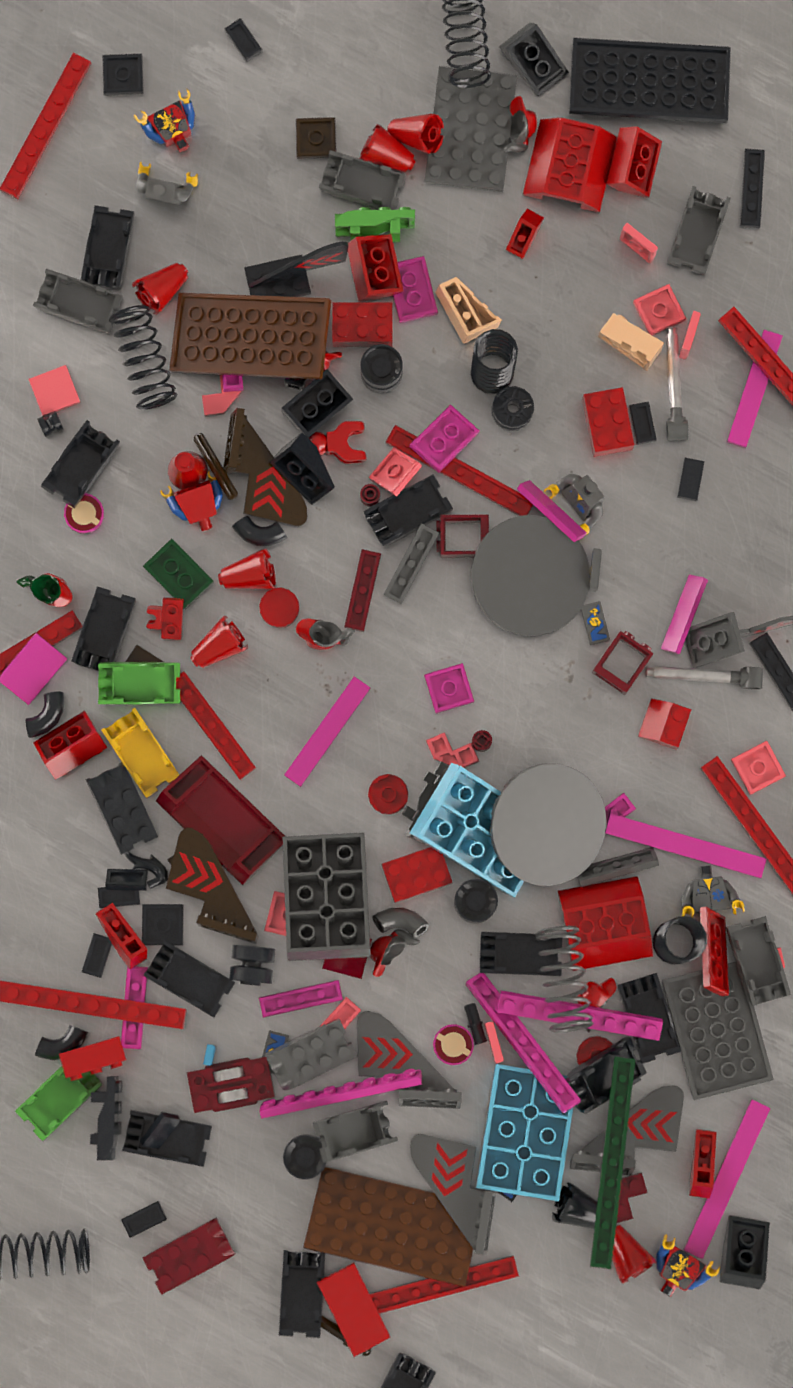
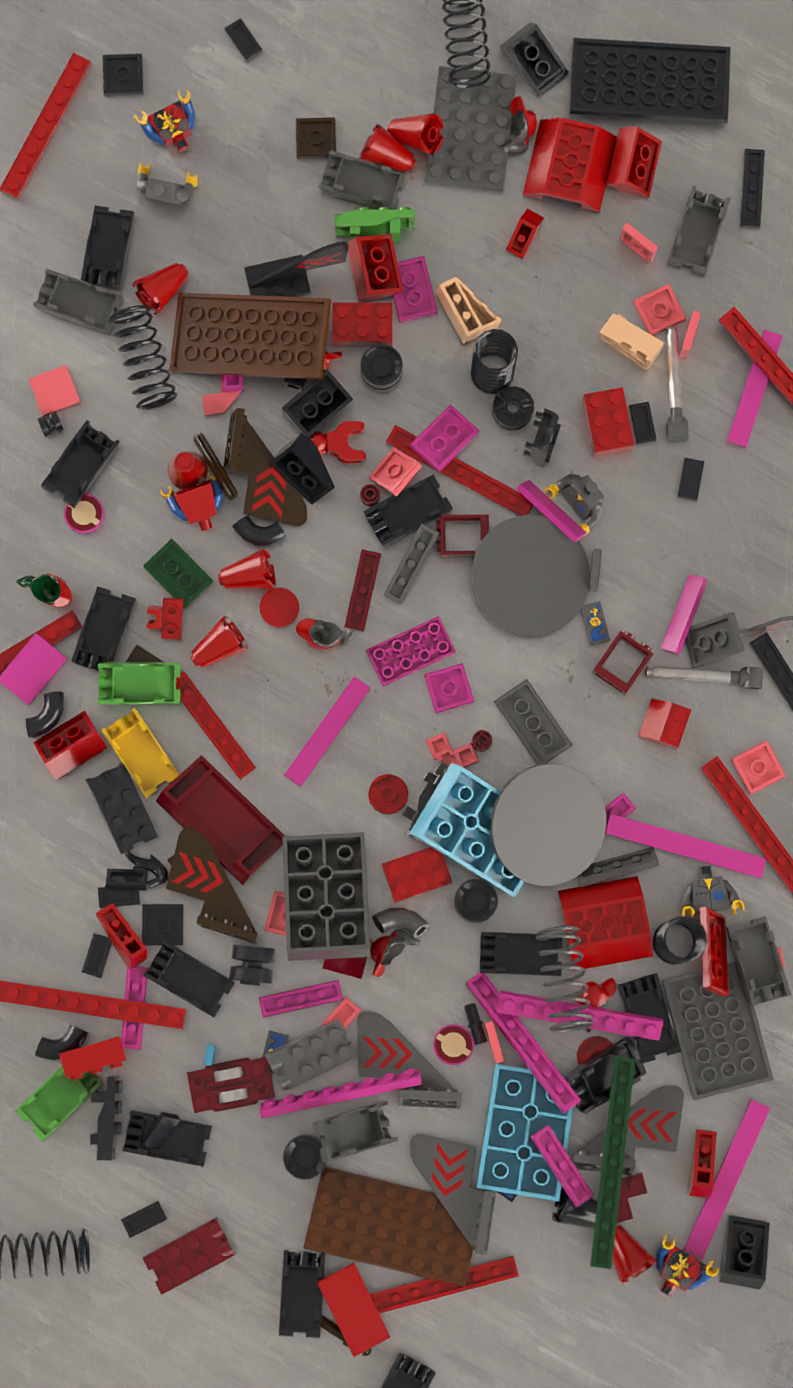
(410, 651): none -> dark pink tile
(533, 723): none -> dark grey tile
(545, 438): none -> black piece
(562, 1166): none -> dark pink tile

